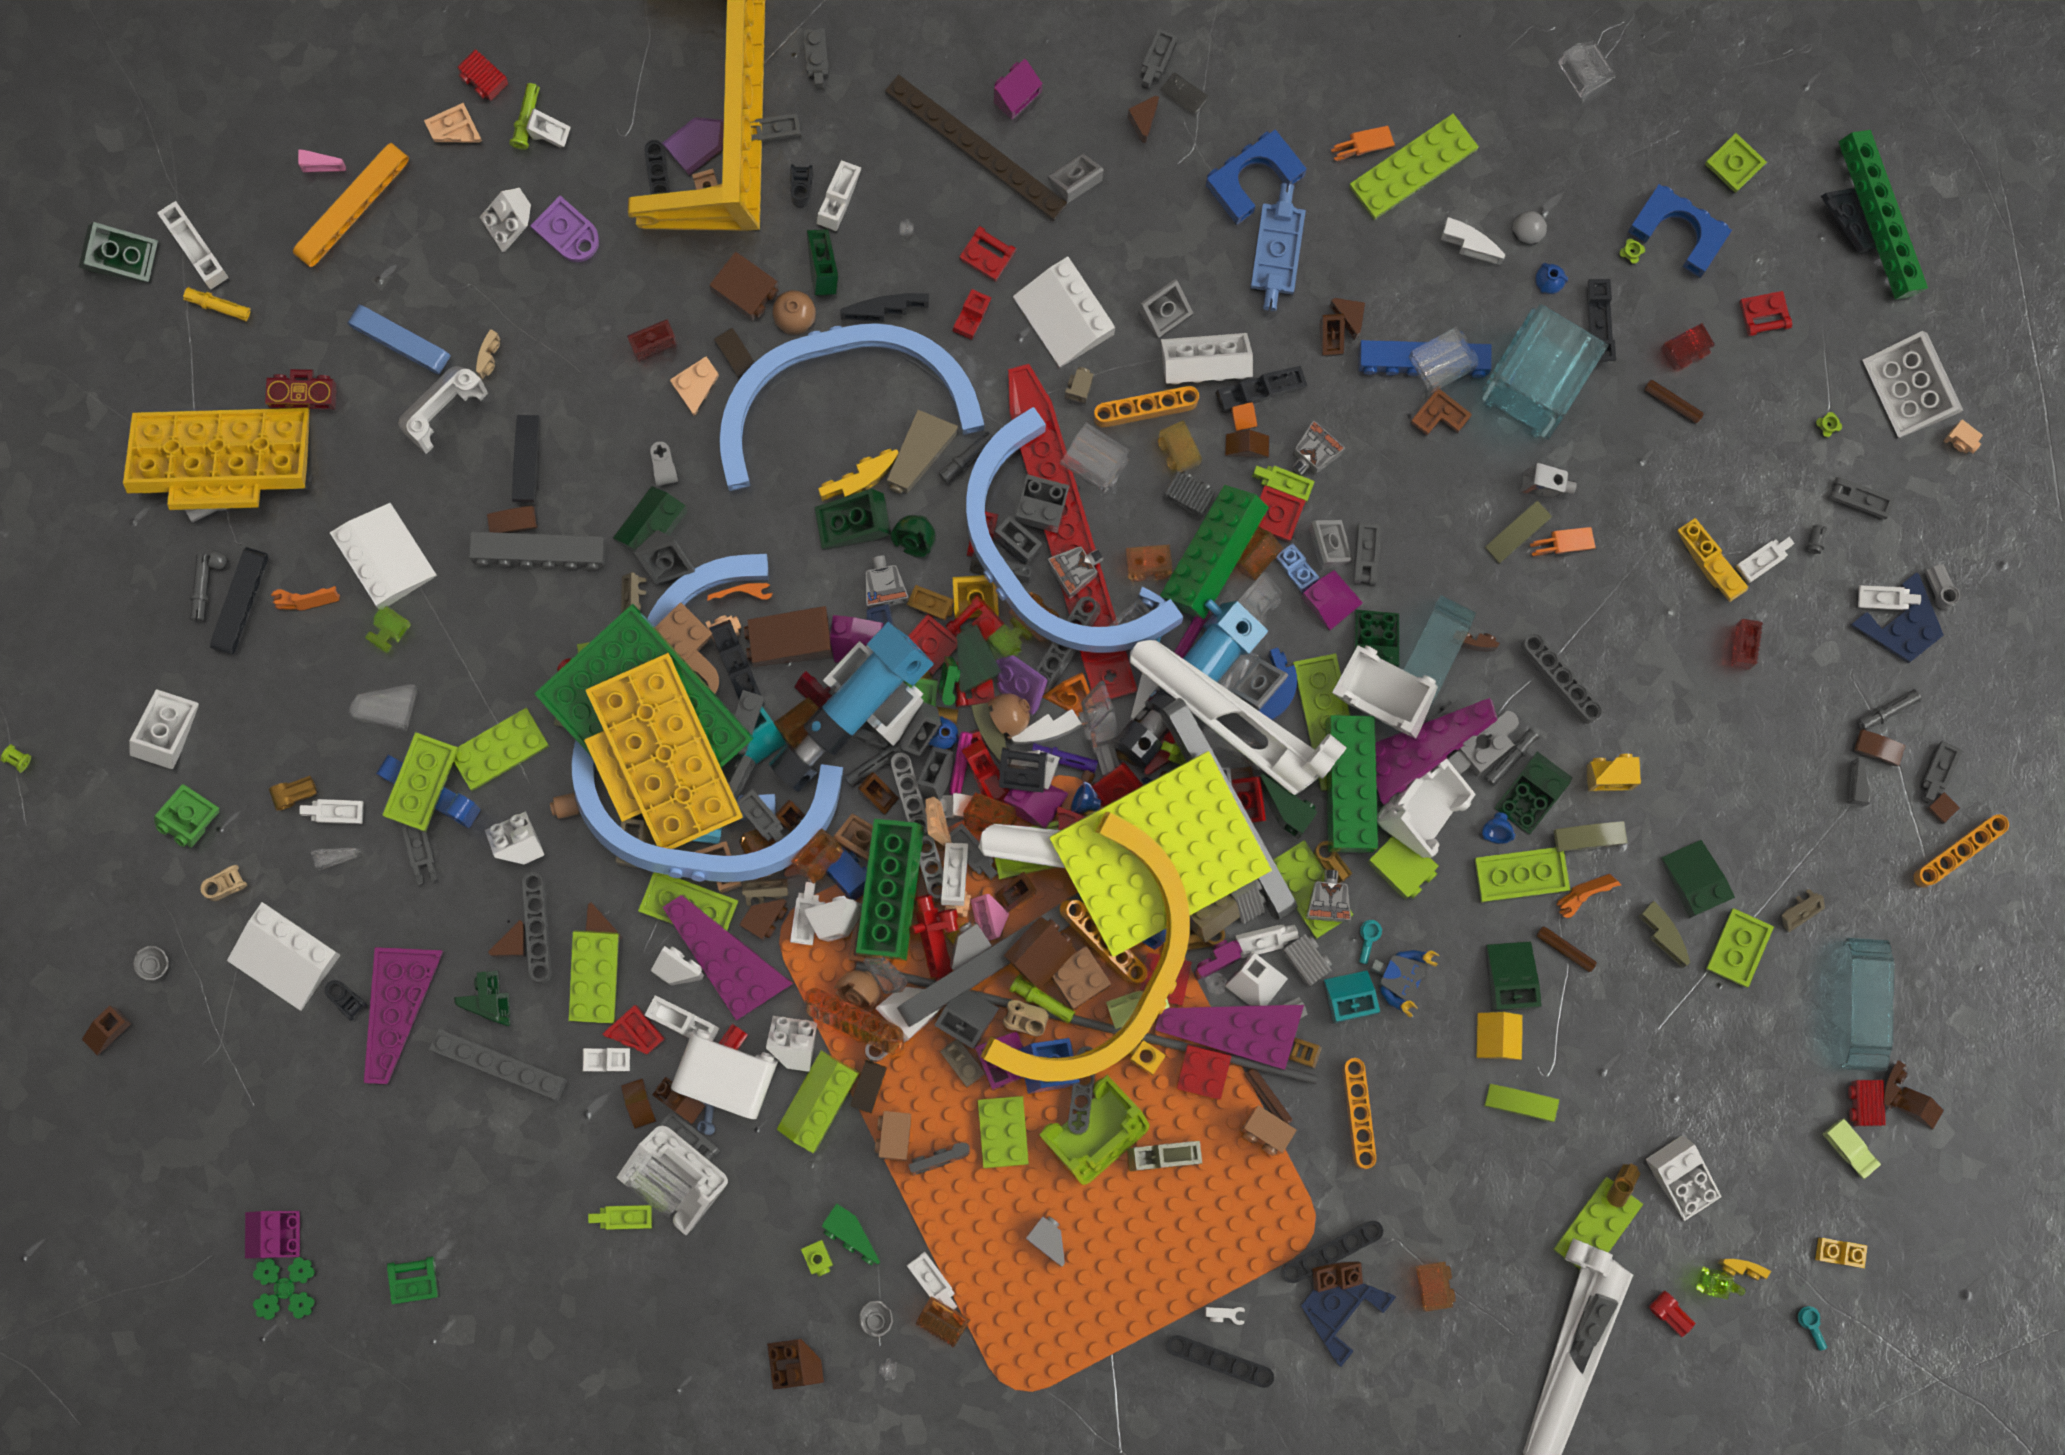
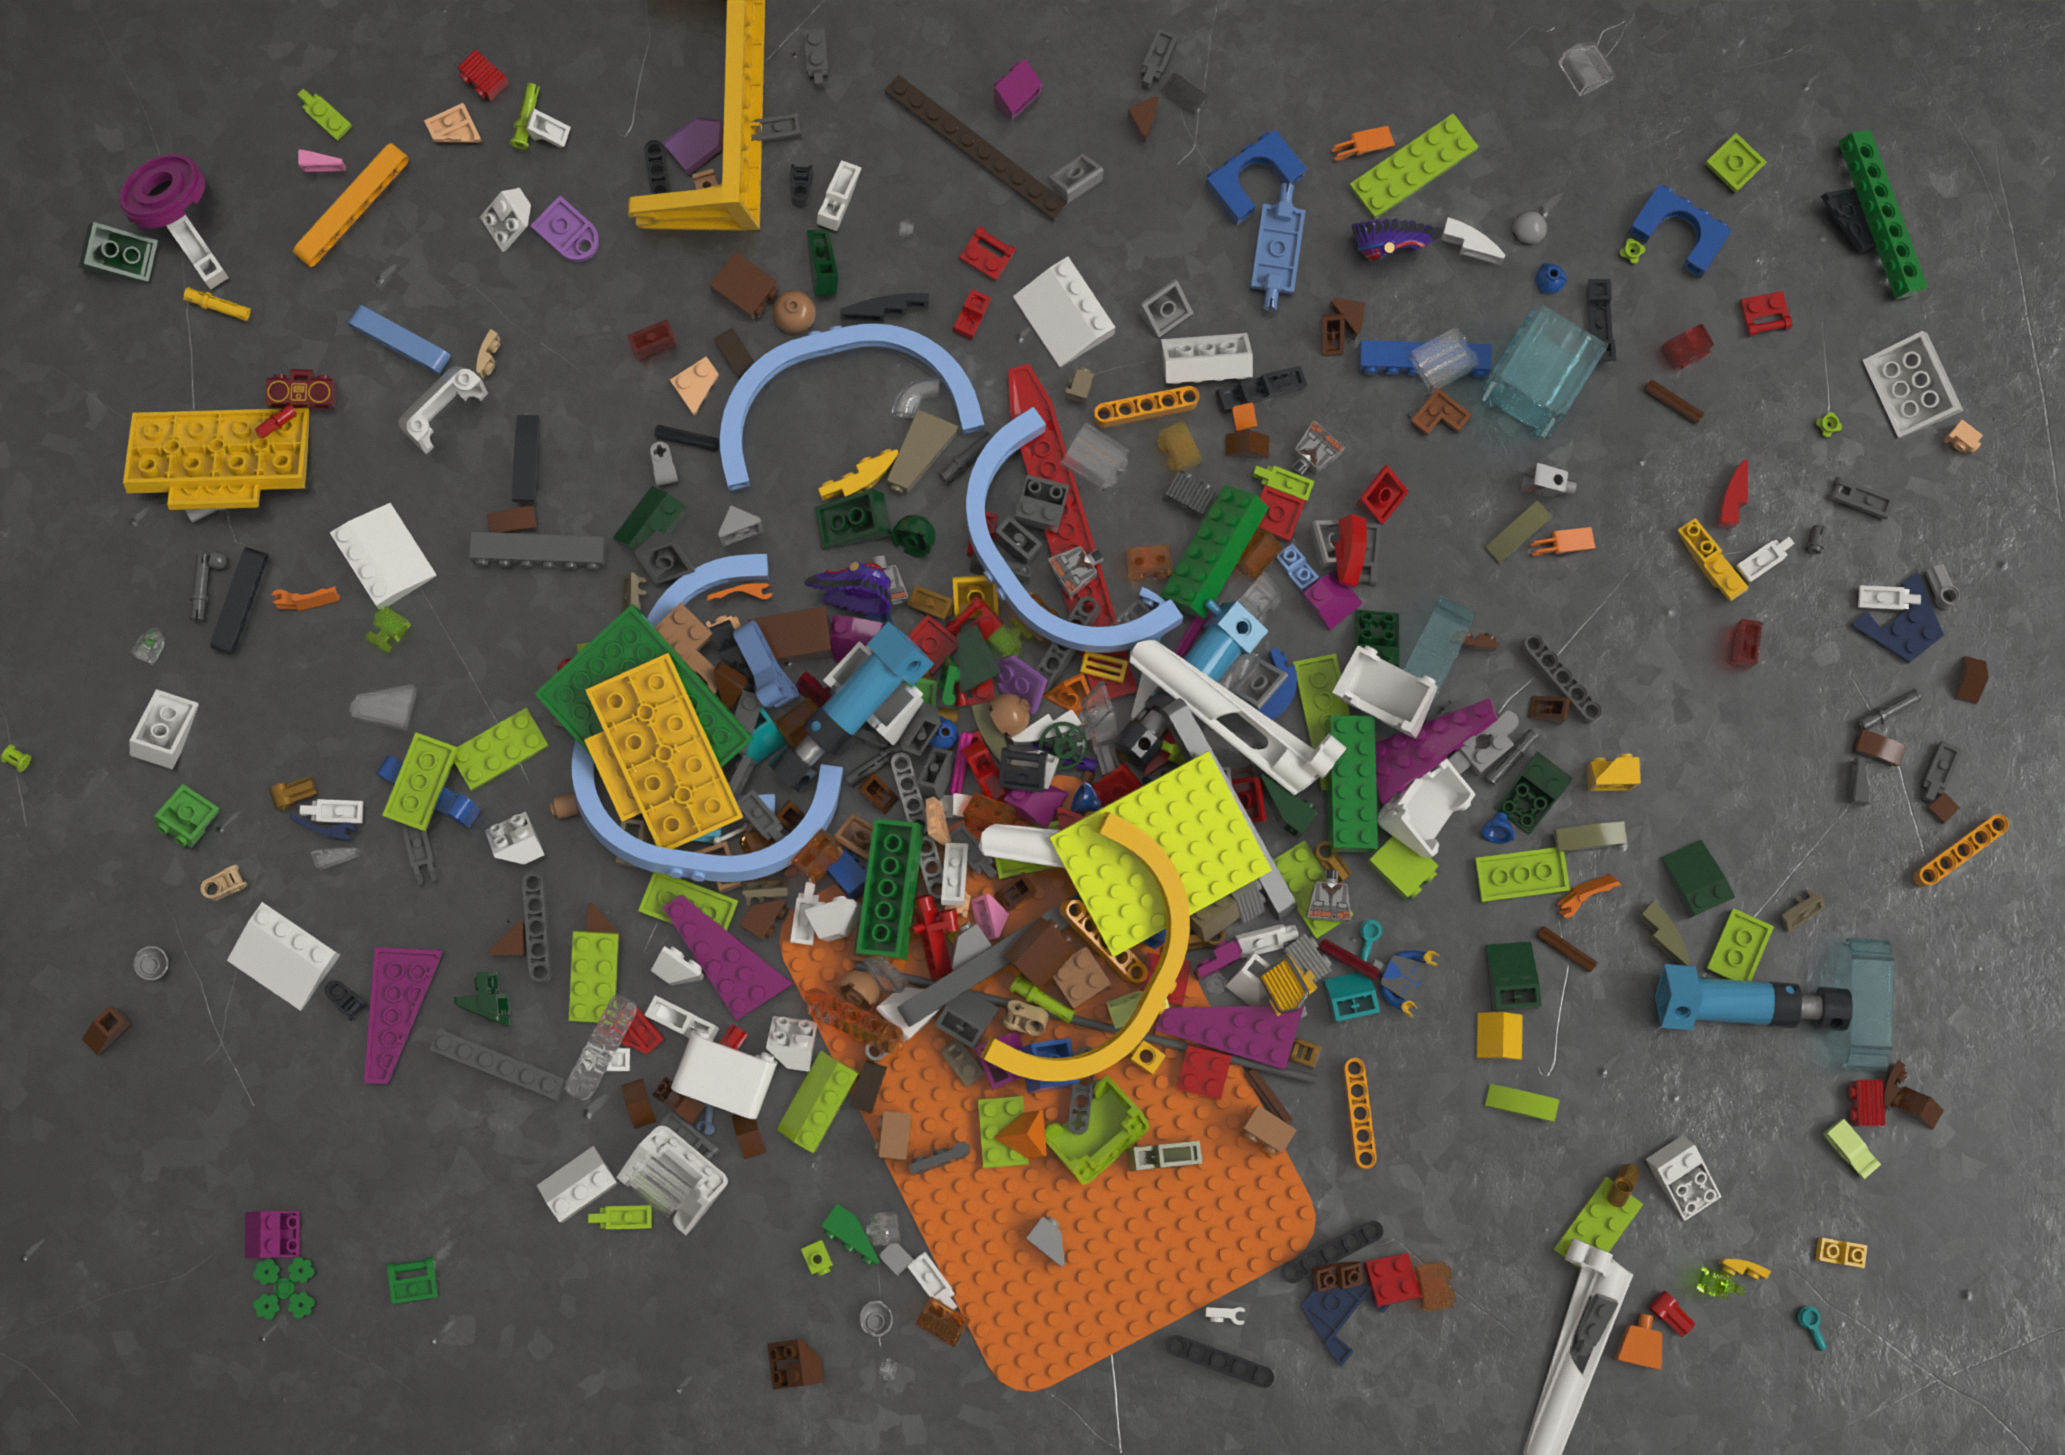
(149, 646): none -> clear rock
(167, 207): none -> magenta piece
(276, 421): none -> red axle
(324, 115): none -> lime hinge
(332, 832): none -> dark blue arm
(577, 1184): none -> white slope
(601, 1058): none -> clear beam
(686, 437): none -> black axle
(729, 683): none -> reddish brown slope
(738, 526): none -> light grey slope
(747, 826): none -> white hinge
(748, 1136): none -> reddish brown slope
(771, 682): none -> medium blue beam
(857, 588): none -> dark purple piece
(884, 1228): none -> clear brick
(895, 1258): none -> light grey slope
(915, 392): none -> clear cylinder
(1025, 1135): none -> orange slope
(1063, 745): none -> dark green wheel
(1085, 662): none -> yellow tile
(1287, 985): none -> yellow piece
(1349, 959): none -> dark red axle
(1351, 549): none -> red slope
(1382, 495): none -> red slope
(1383, 237): none -> piece
(1392, 1280): none -> red plate
(1549, 709): none -> reddish brown slope
(1641, 1344): none -> orange torso
(1687, 998): none -> dark azure piece
(1733, 497): none -> red slope
(1972, 680): none -> reddish brown slope

